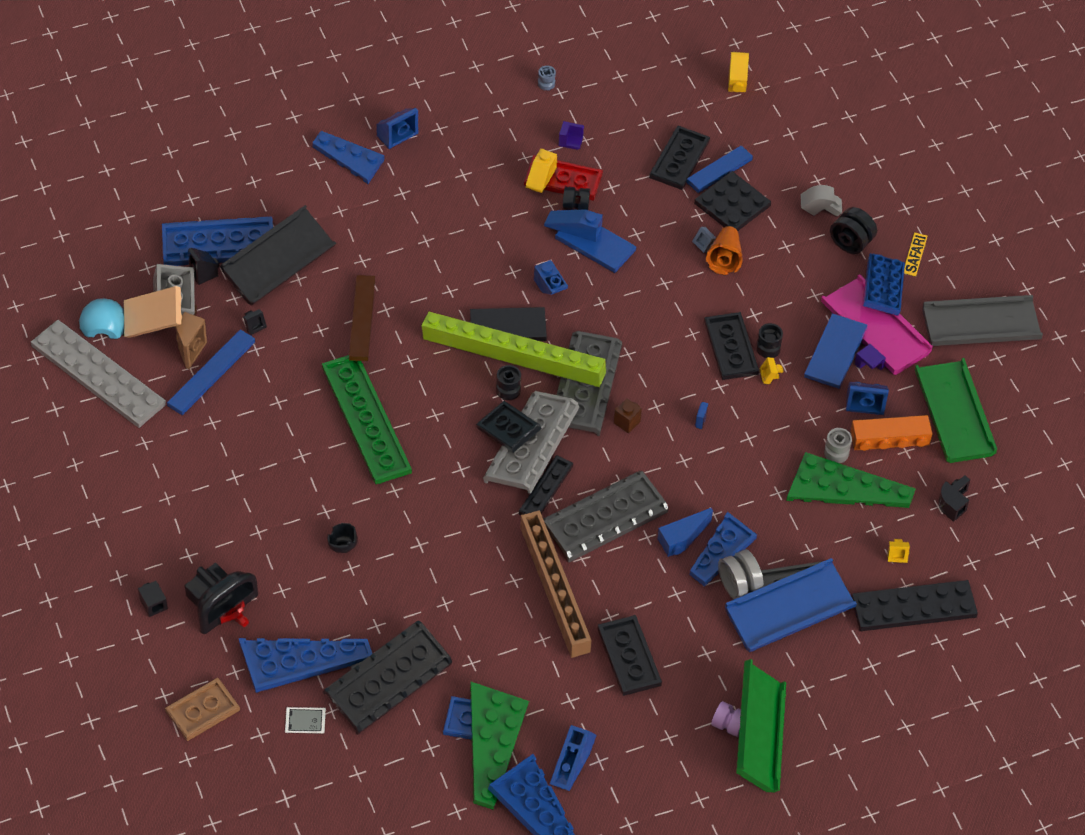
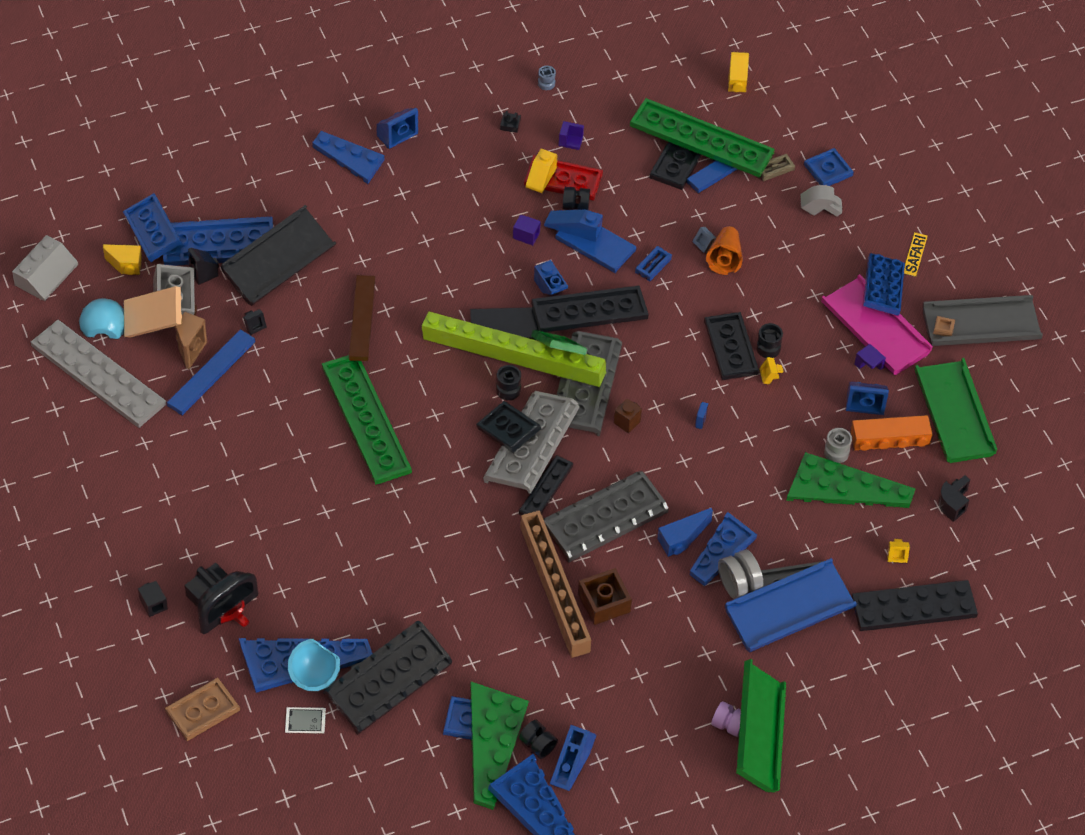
(44, 268): none -> light grey slope
(124, 258): none -> yellow slope
(152, 227): none -> blue tile
(313, 666): none -> medium azure cylinder
(342, 538): black hair -> none
(510, 122): none -> black tile
(526, 229): none -> dark purple panel
(540, 740): none -> black wheel
(559, 342): none -> green tile
(589, 309): none -> black plate
(604, 596): none -> reddish brown brick
(629, 655): black plate -> none
(645, 273): none -> blue tile
(702, 137): none -> green plate
(732, 202): black plate -> none
(778, 169): none -> dark tan tile
(828, 168): none -> blue tile
(835, 351): blue tile -> none
(853, 230): black wheel -> none
(944, 326): none -> medium nougat tile

